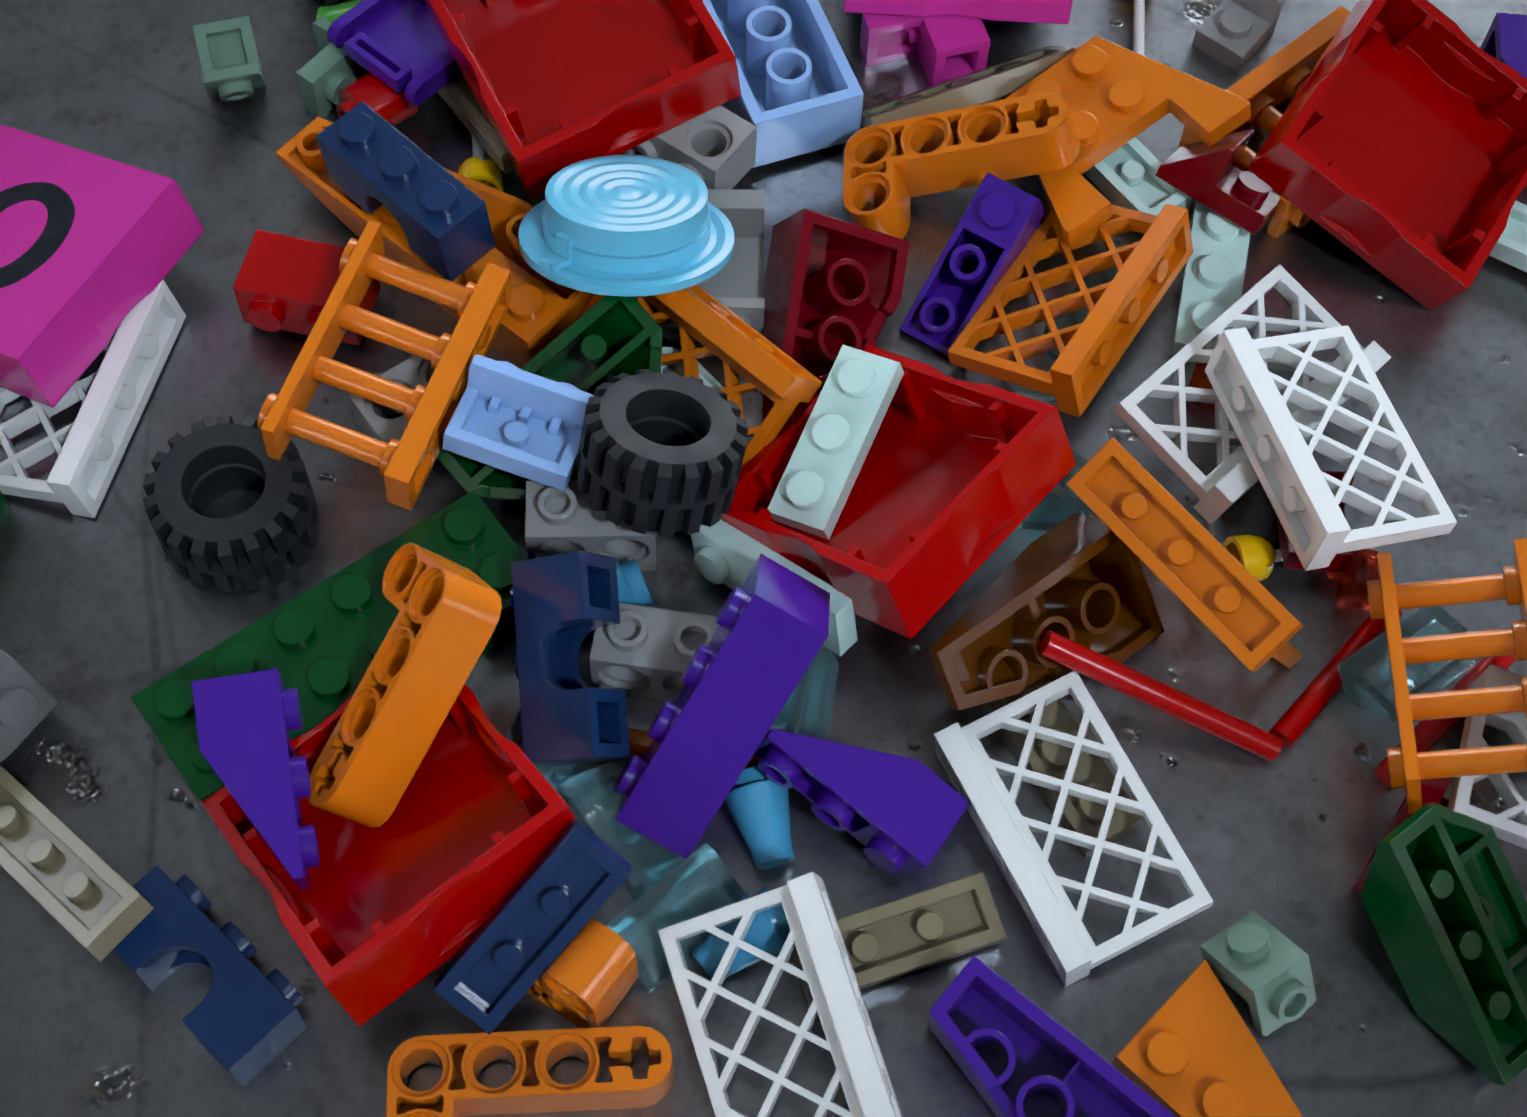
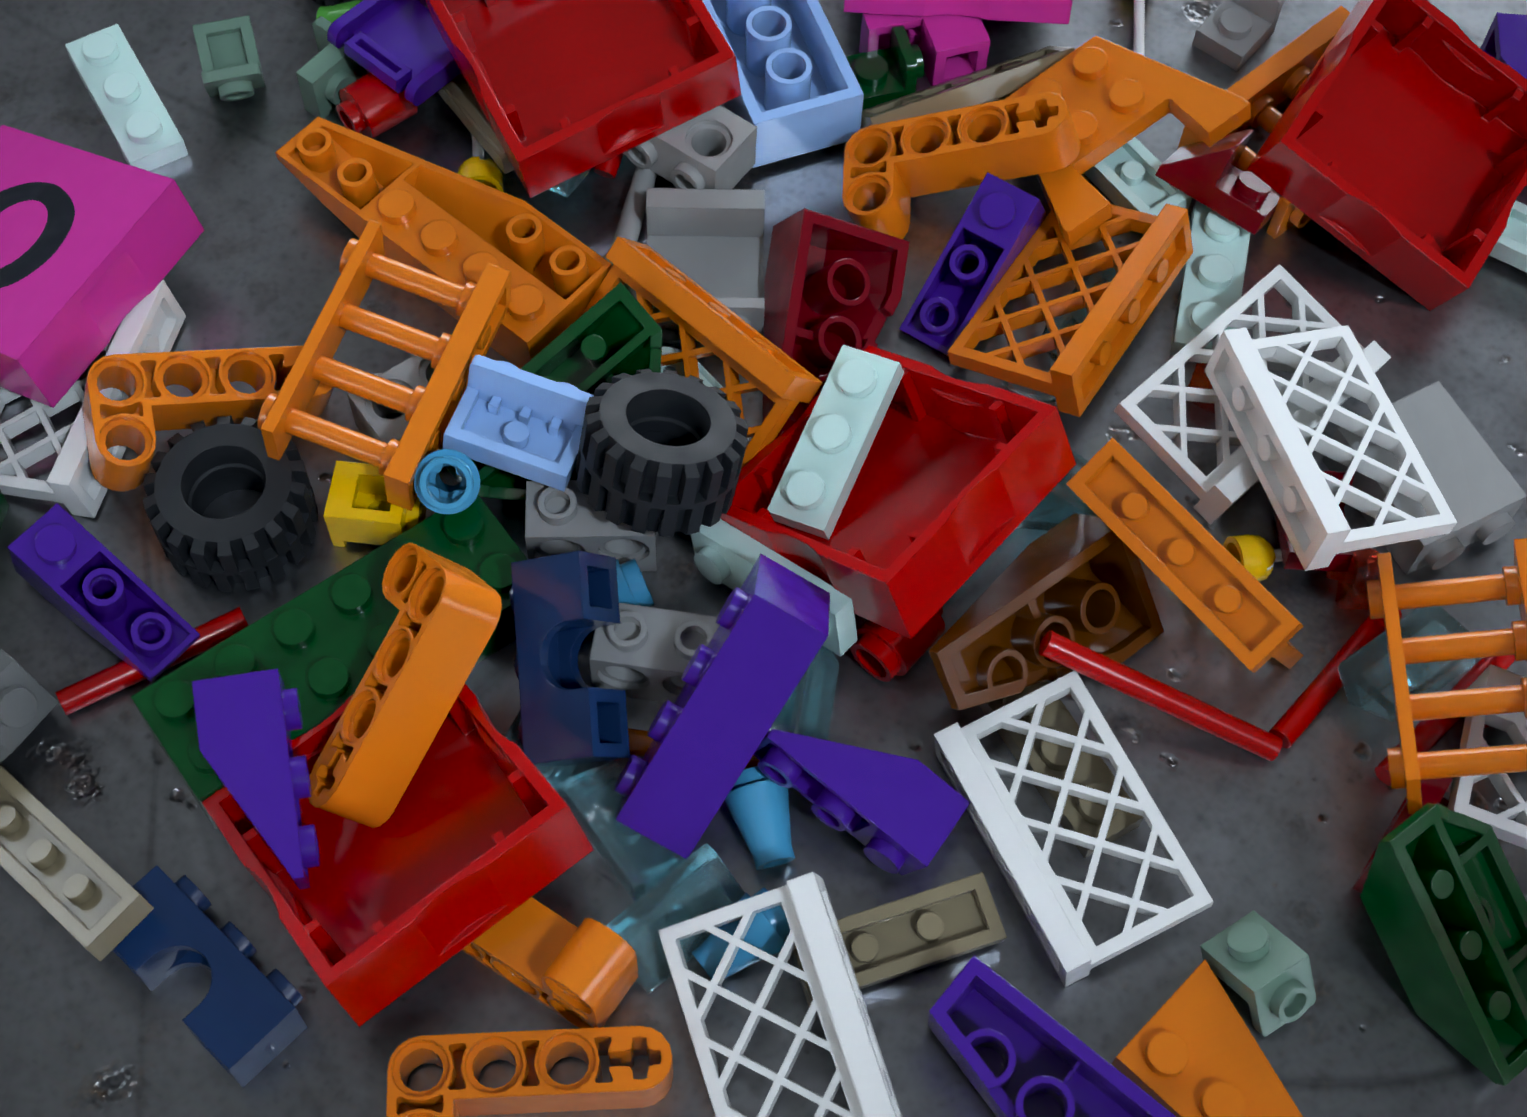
(100, 593): none -> dark purple slope
(123, 675): none -> red bar
(126, 99): none -> light aqua plate
(156, 409): none -> orange beam
(289, 282): red brick -> none
(360, 510): none -> yellow brick
(383, 167): dark blue arch -> none
(440, 496): none -> dark azure cone
(532, 927): dark blue plate -> none
(626, 228): medium azure piece -> none
(888, 71): none -> dark green bracket
(891, 654): none -> red brick
(1463, 467): none -> light grey brick

